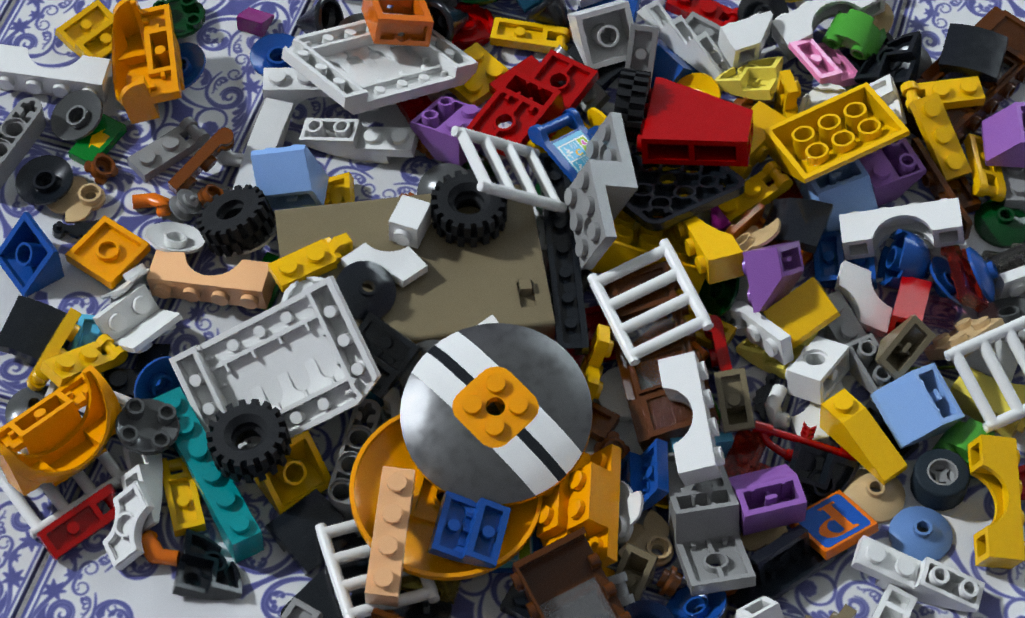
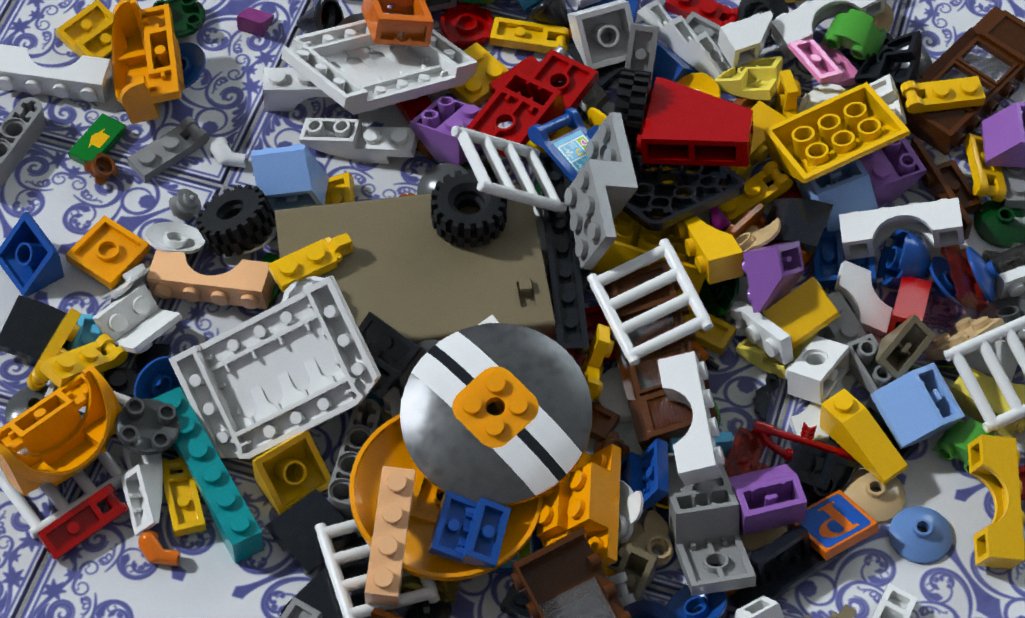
(38, 173): black dish -> none
(75, 231): black piece -> none
(76, 115): dark grey dish -> none
(77, 202): tan plate -> none
(125, 537): white tile -> none
(152, 200): orange arm -> none
(203, 160): dark orange plate -> none
(204, 570): black brick -> none
(206, 193): dark orange plate -> none
(245, 422): black tyre -> none
(268, 52): blue dish -> none
(268, 132): white slope -> none
(362, 302): black dish -> none
(402, 264): white tile -> none
(409, 221): white brick -> none
(447, 19): black hat -> none
(669, 581): dark orange plate -> none
(719, 355): red plate -> none
(734, 400): dark tan slope -> none
(773, 407): white arm -> none
(926, 579): white slope -> none
(940, 136): yellow plate -> none
(940, 479): black wheel -> none
(973, 52): black slope -> none

